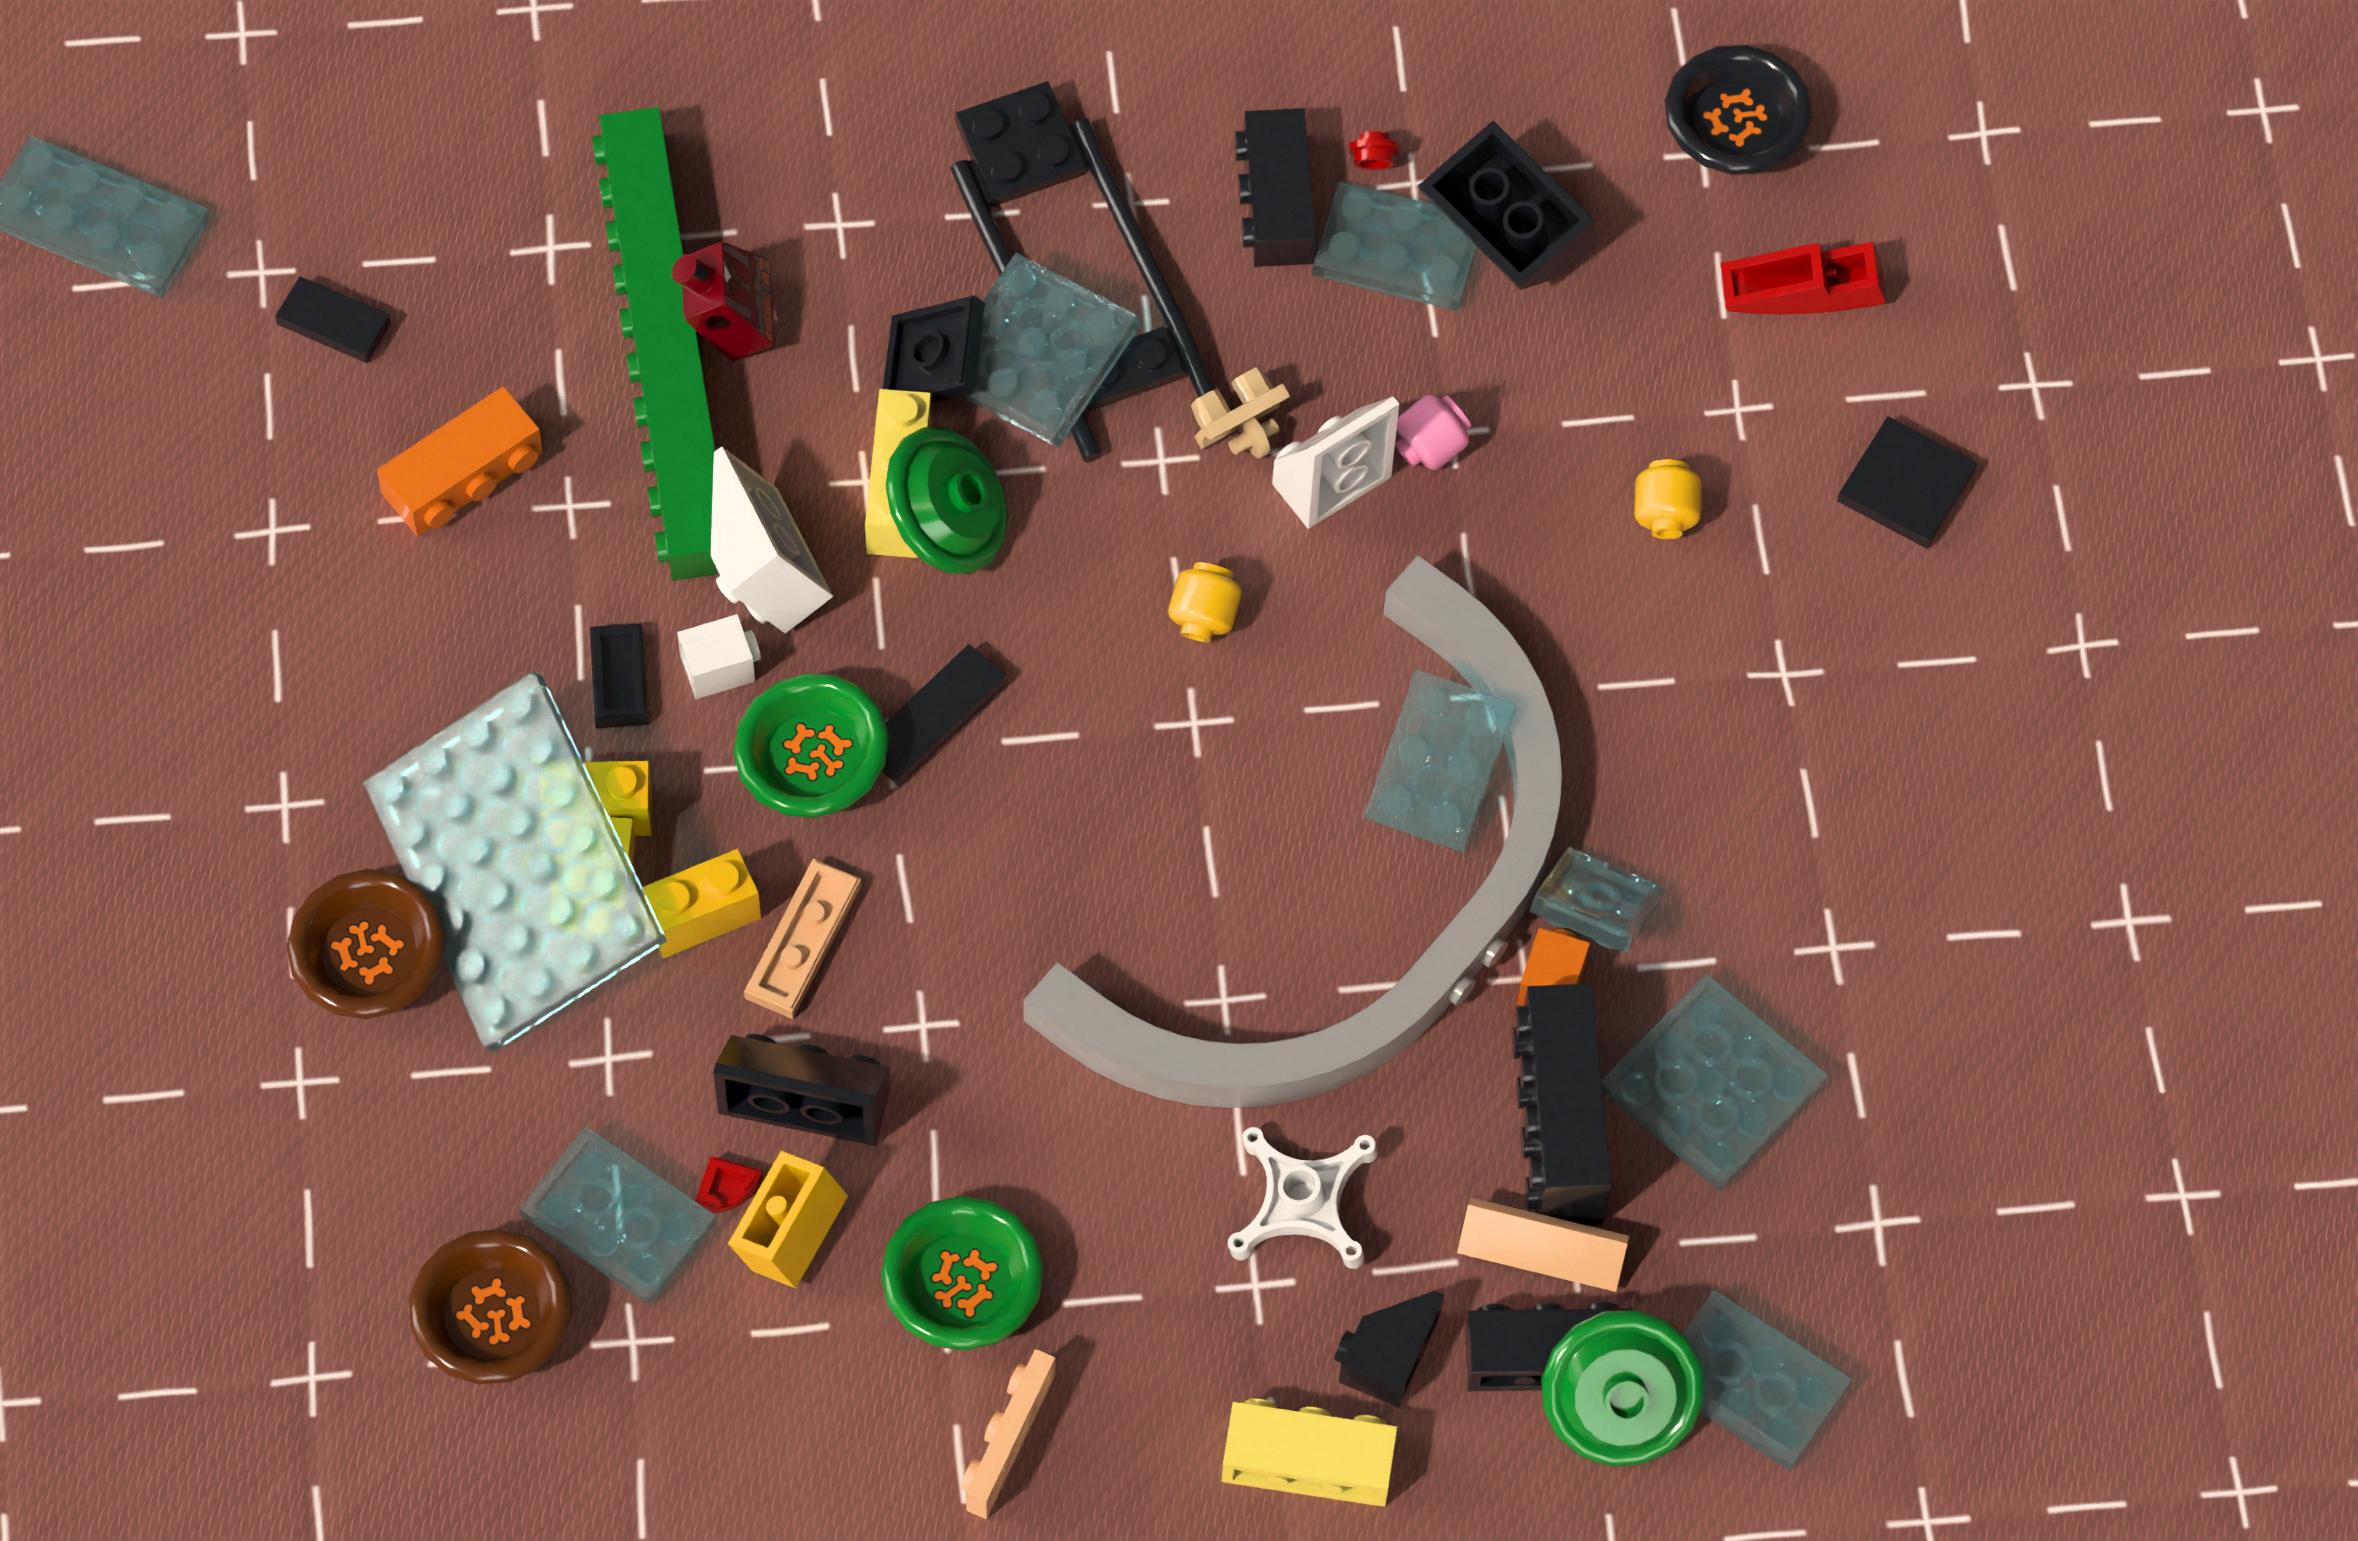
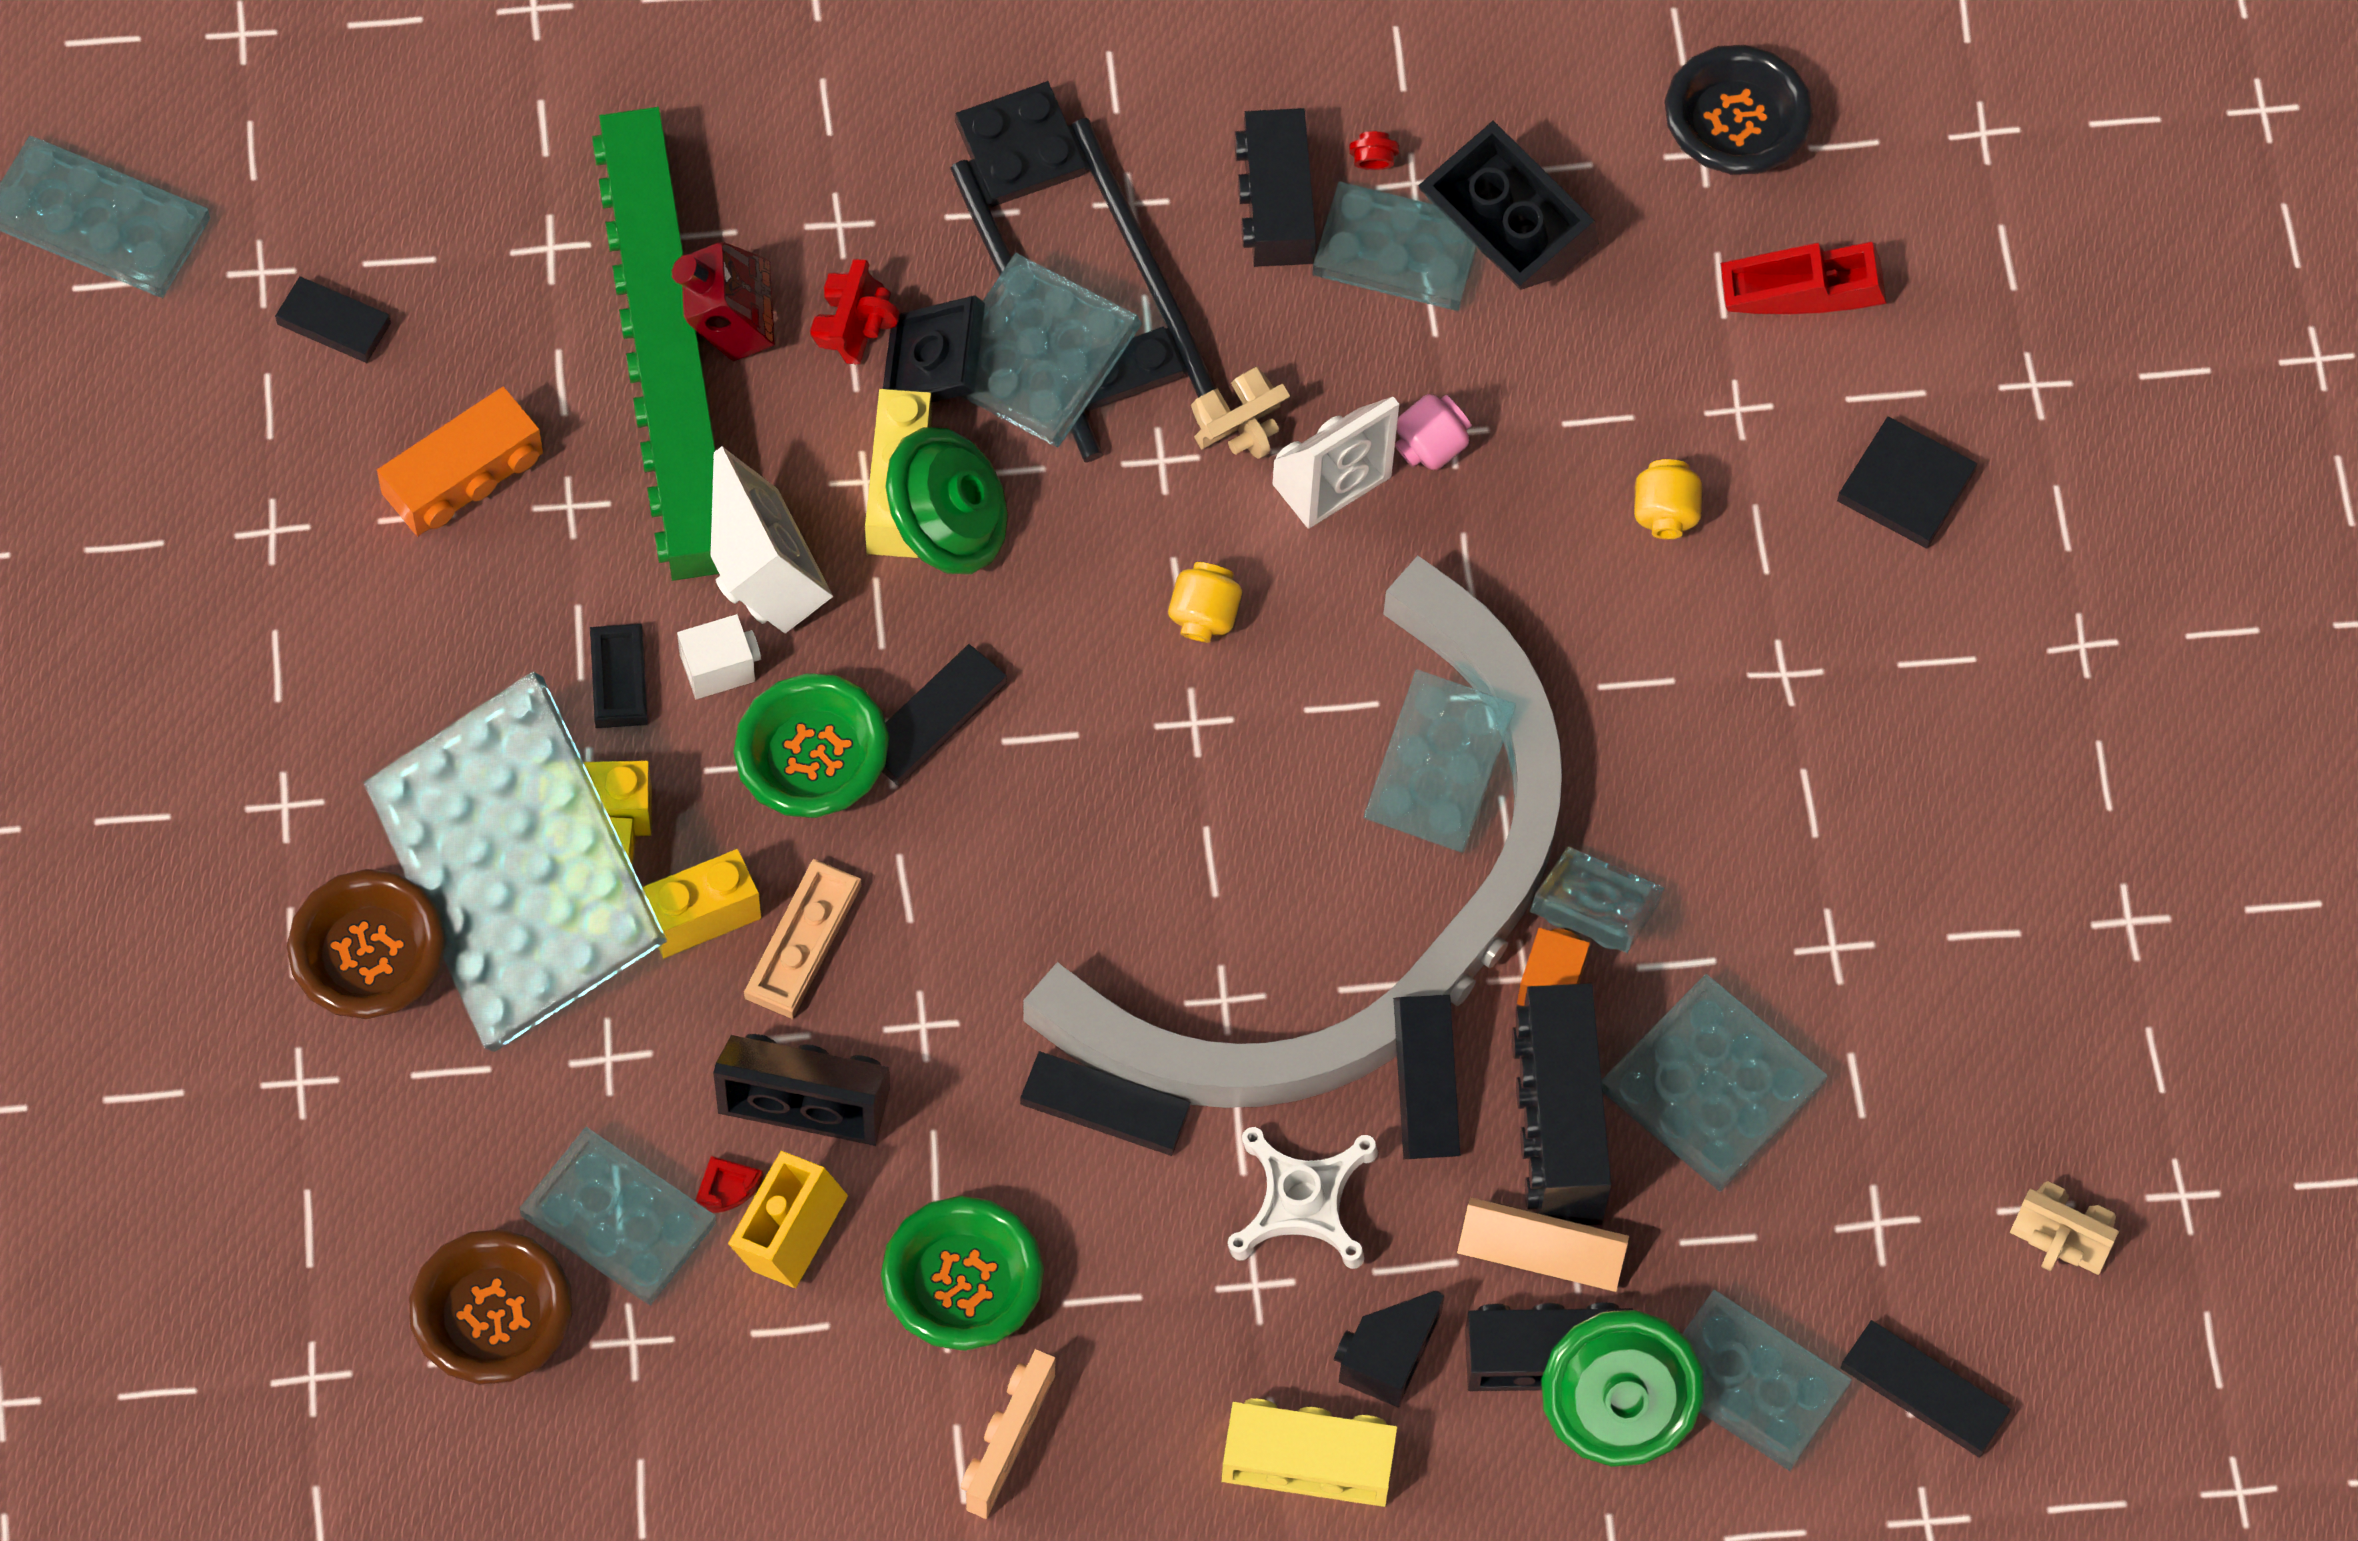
(860, 312): none -> red hips
(1105, 1103): none -> black tile
(1426, 1077): none -> black tile
(1925, 1388): none -> black tile
(2064, 1232): none -> tan hips

